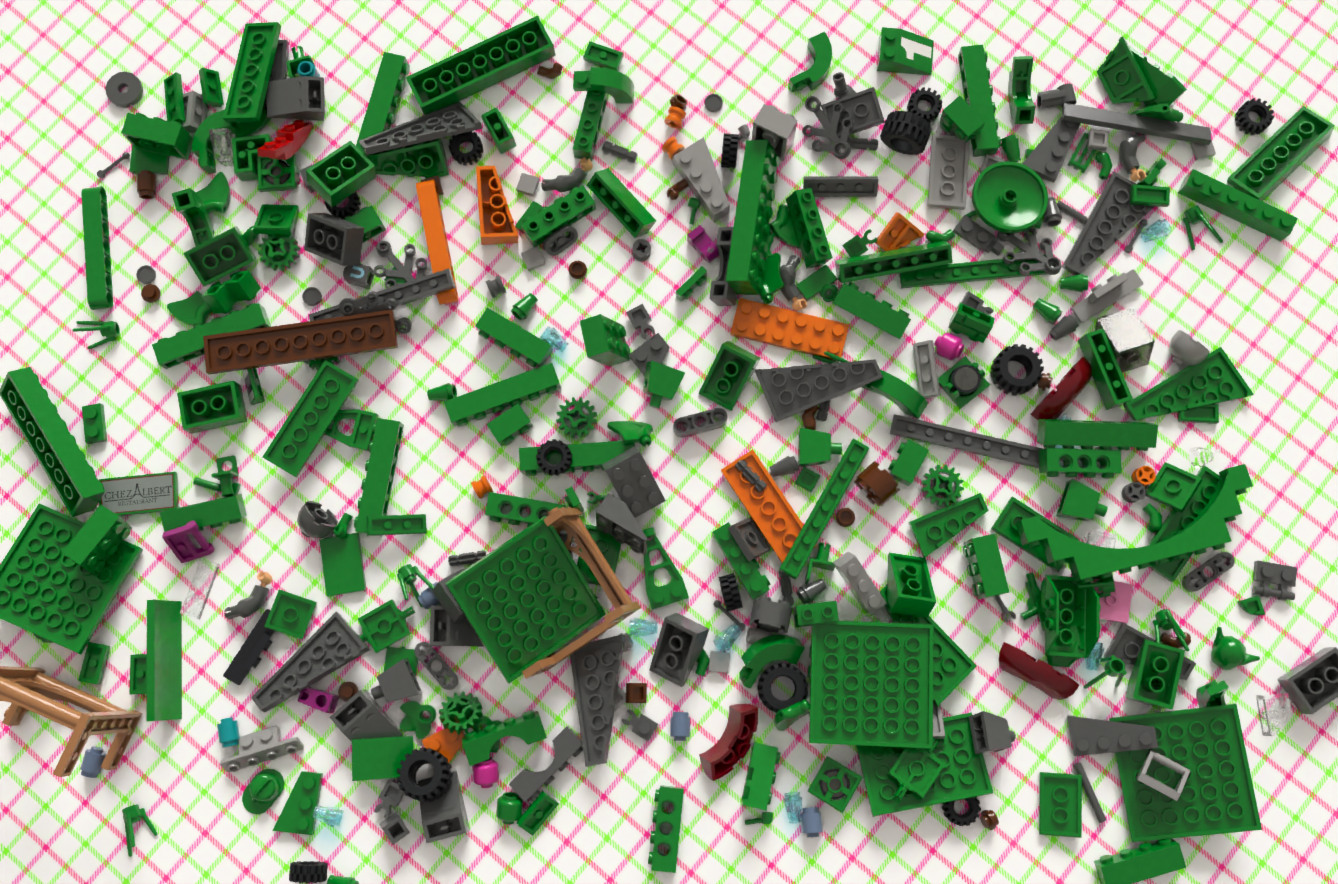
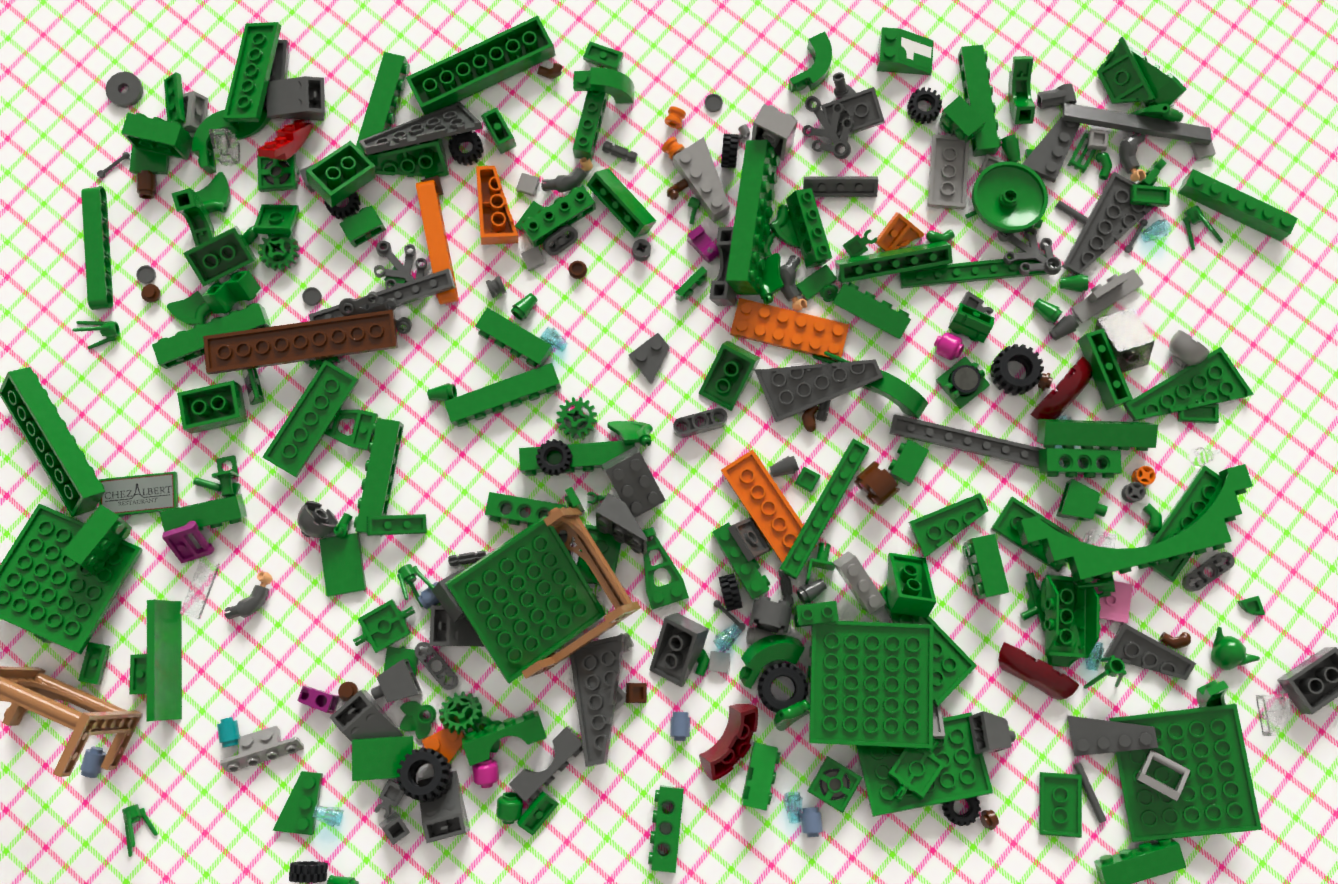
(94, 423): green plate -> none
(211, 87): green plate -> none
(246, 154): green brick -> none
(250, 651): black bracket -> none
(263, 791): green piece -> none
(290, 614): green tile -> none
(299, 57): green bracket -> none
(307, 69): teal brick -> none
(319, 656): dark grey wing -> none
(334, 239): dark grey brick -> none
(359, 275): dark grey brick -> none
(482, 487): orange wheel -> none
(510, 425): green brick -> none
(605, 340): green brick -> none
(640, 318): dark grey plate -> none
(642, 627): clear light blue cone -> none
(643, 725): dark grey plate -> none
(661, 382): green torso -> none
(678, 101): reddish brown plate -> none
(753, 478): dark grey axle -> none
(767, 818): green hand -> none
(816, 448): green torso -> none
(845, 517): reddish brown plate -> none
(863, 143): dark grey axle -> none
(906, 132): black tyre -> none
(926, 369): light grey tile -> none
(938, 479): green gear -> none
(978, 236): dark grey hinge -> none
(1005, 611): dark grey hand -> none
(1052, 215): dark grey cone -> none
(1156, 675): green slope -> none
(1166, 621): green plant -> none
(1173, 487): green plate -> none
(1258, 107): black tyre -> none
(1277, 574): dark grey plate -> none
(1281, 154): green arch -> none

